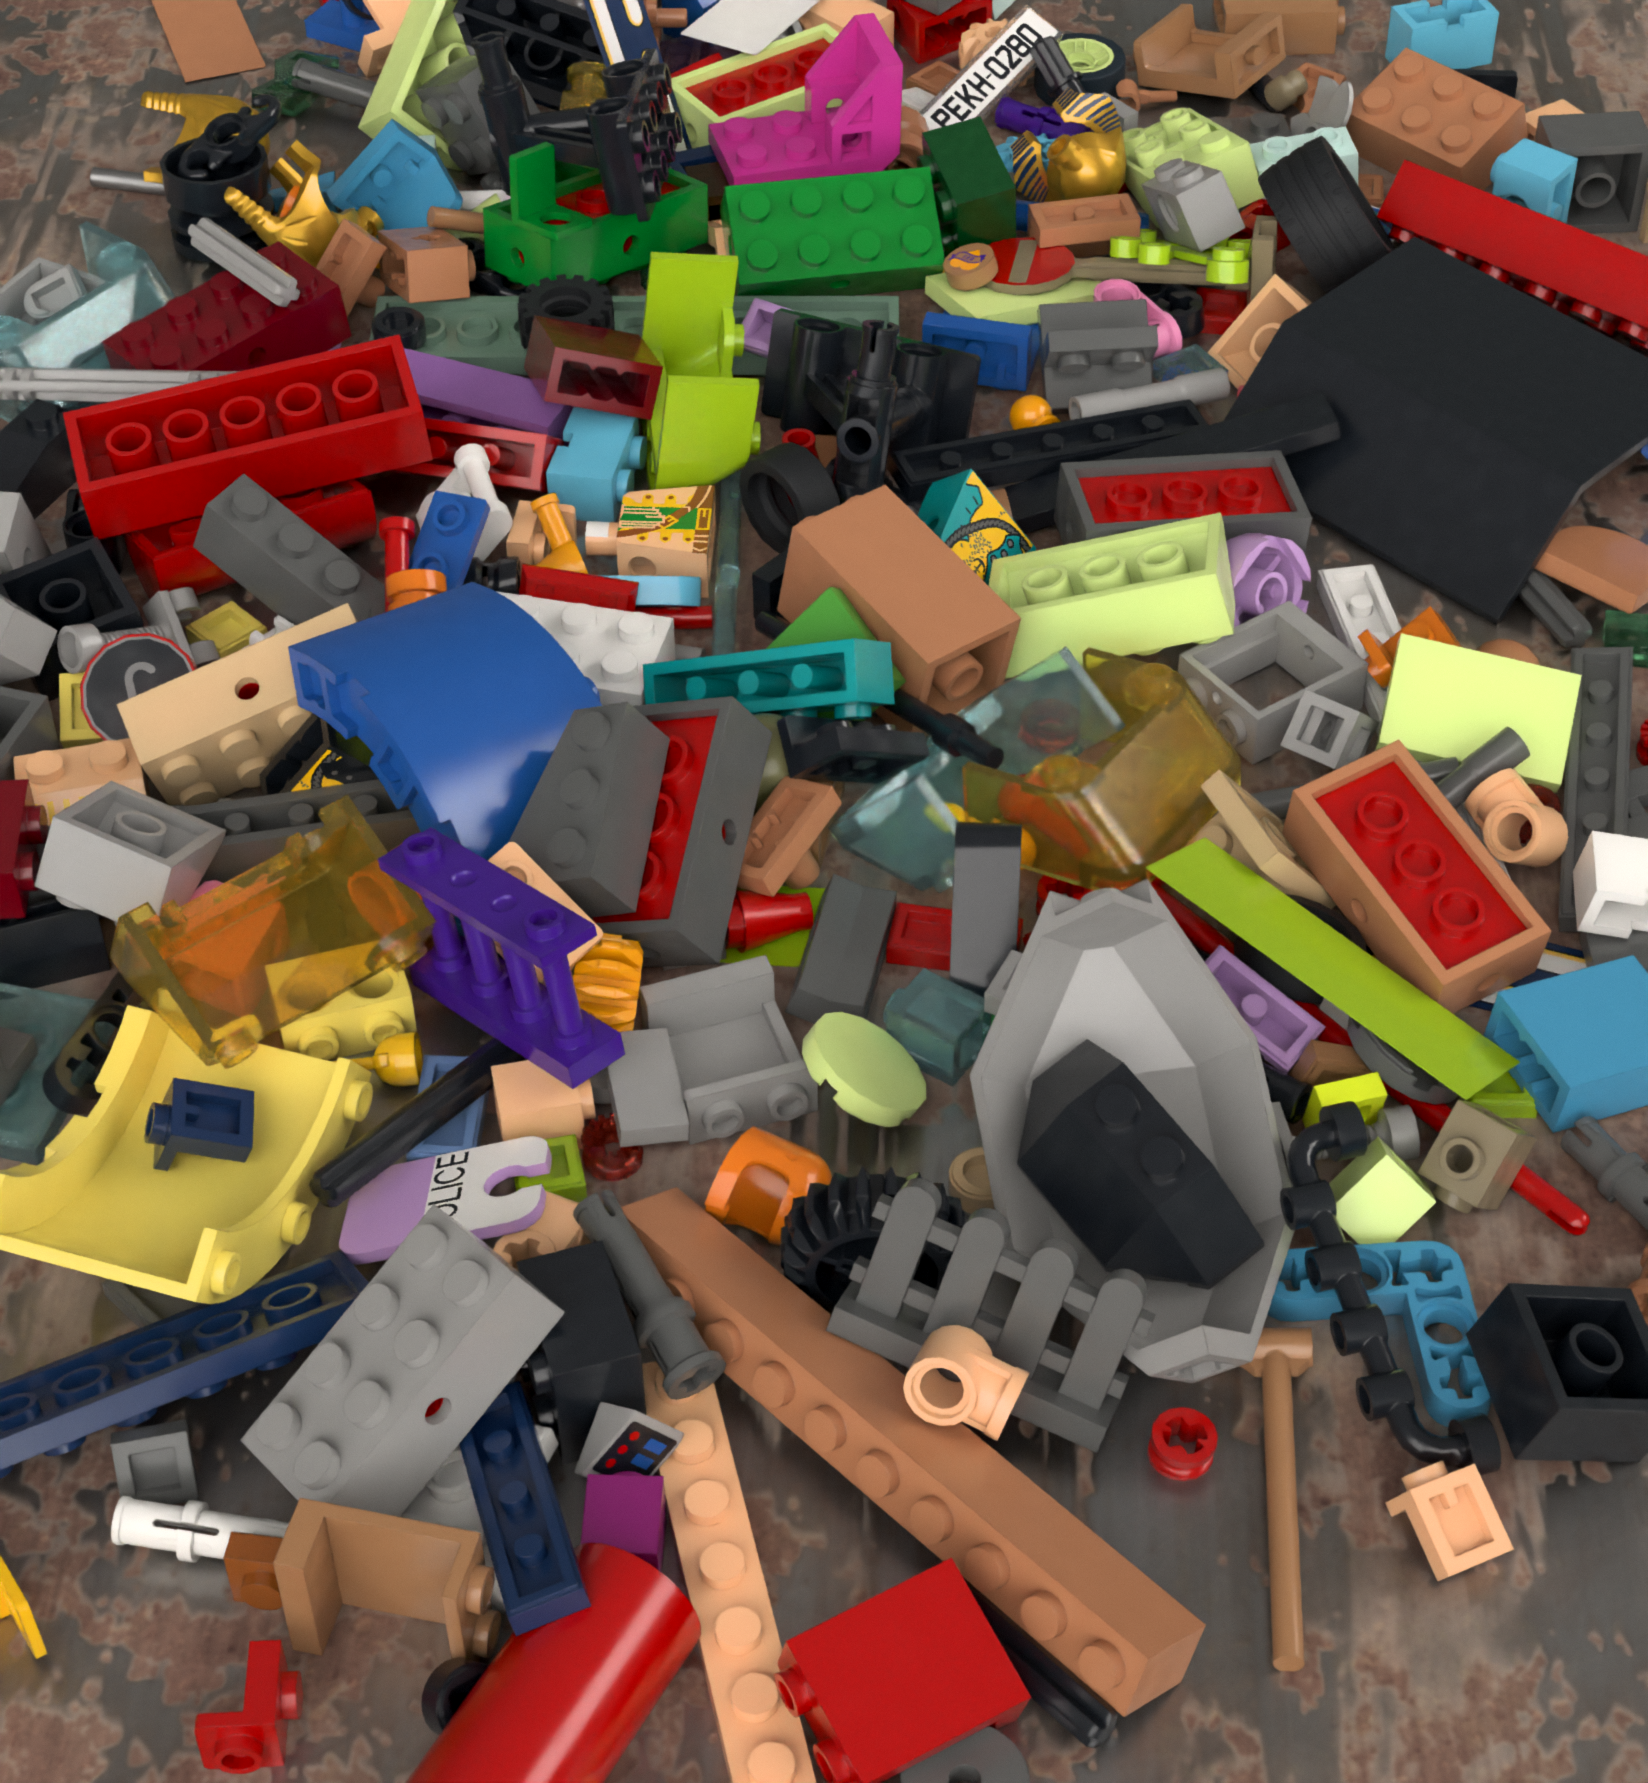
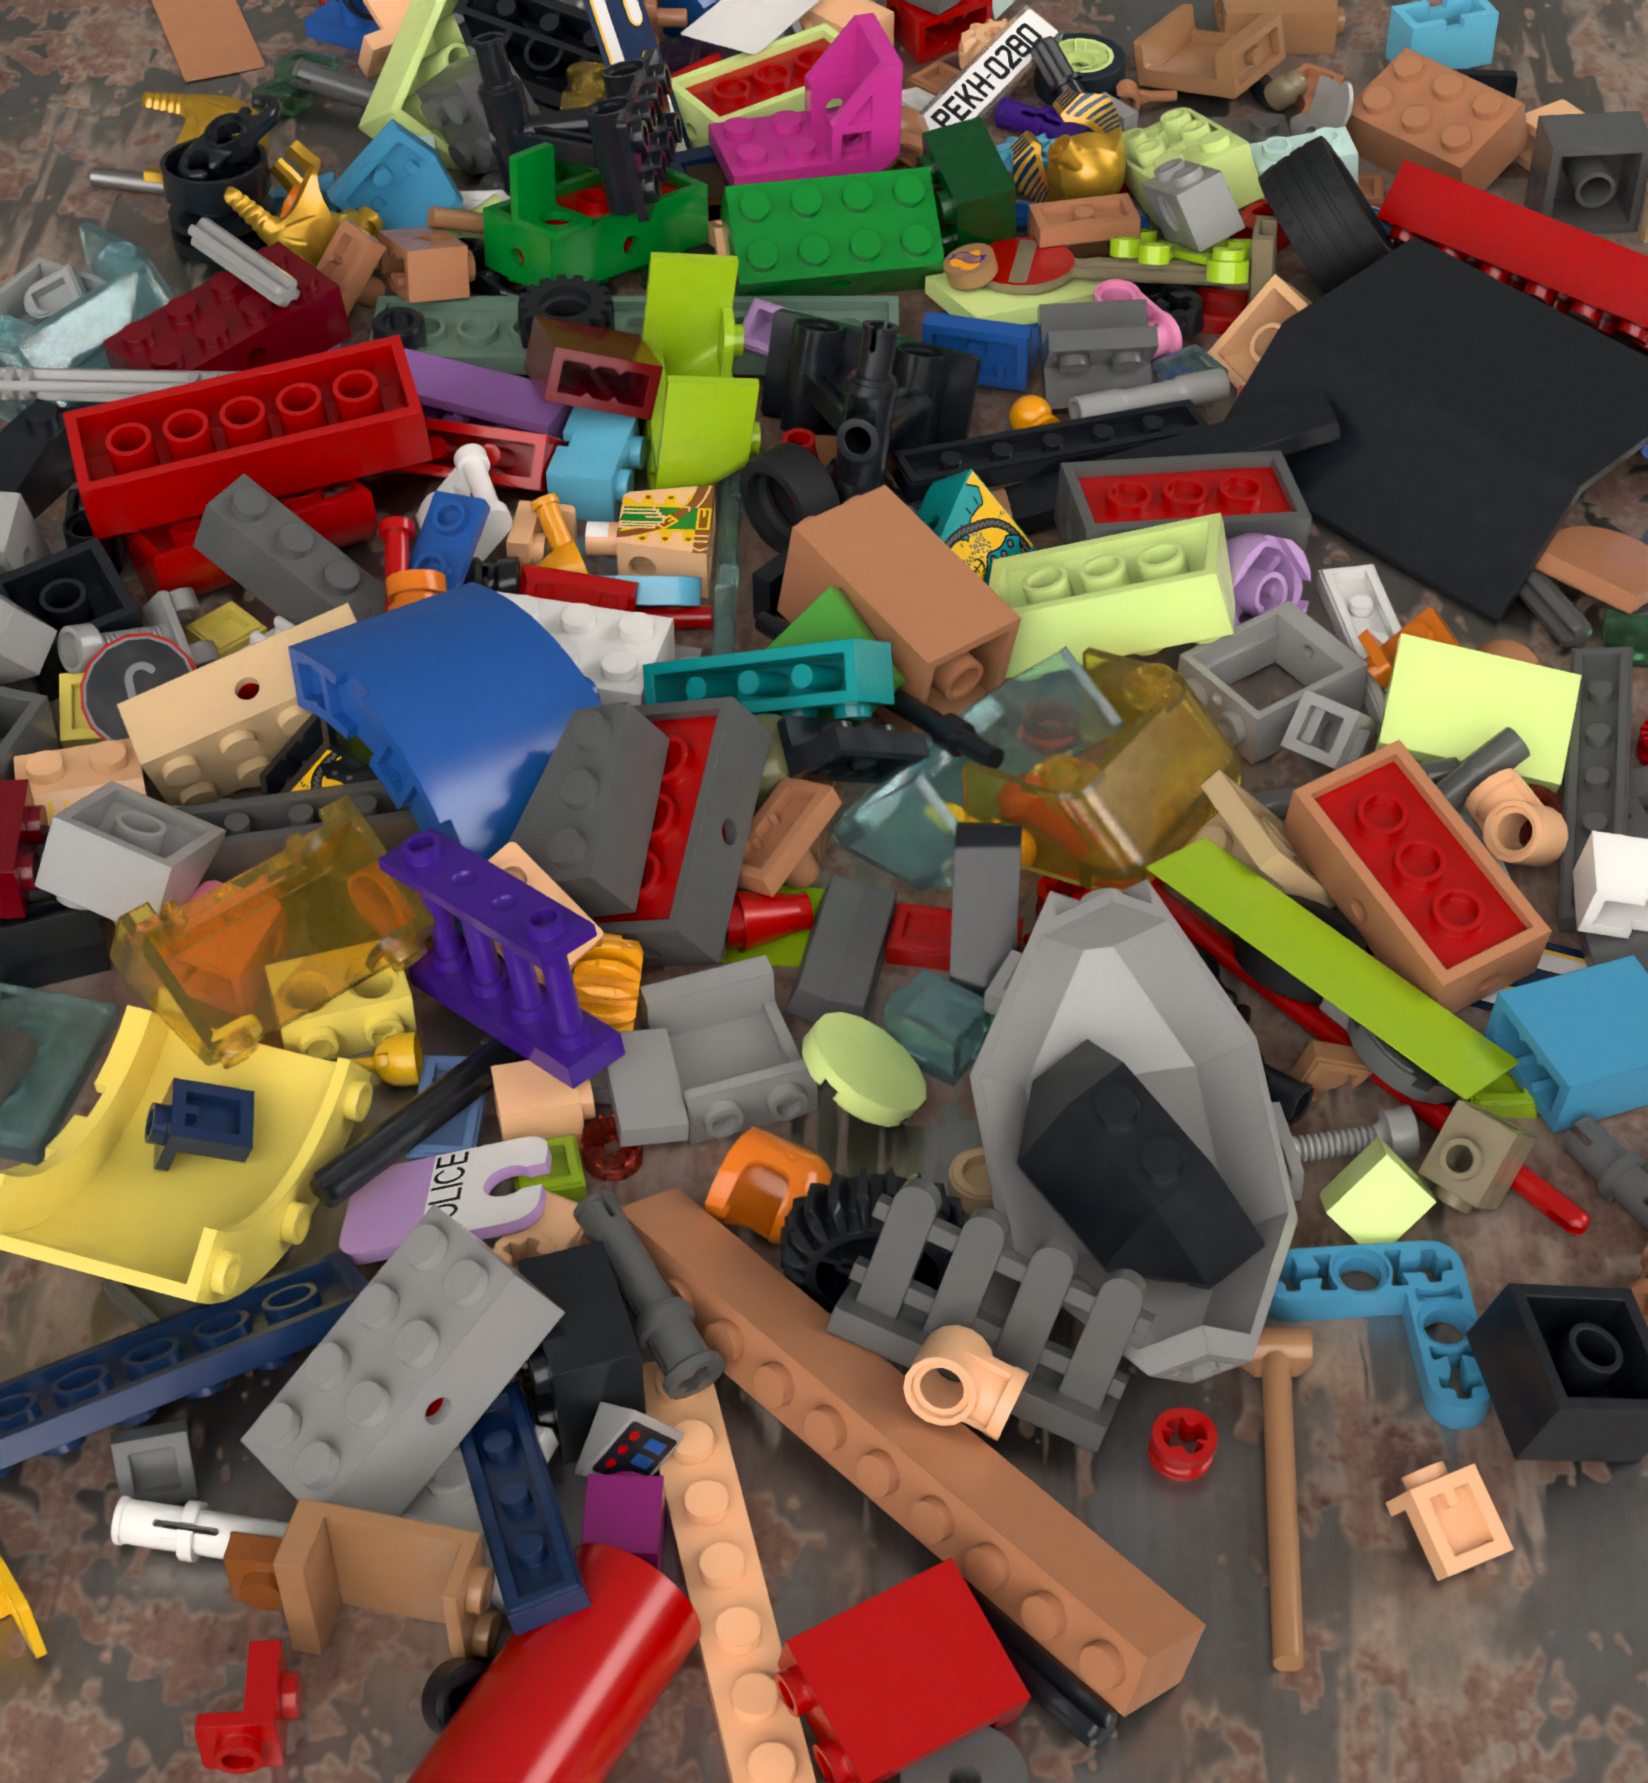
(86, 1046): black beam -> none
(1276, 1020): lavender slope -> none
(1362, 1325): black bar -> none
(1364, 1090): neon yellow tile -> none
(1535, 178): medium azure brick -> none

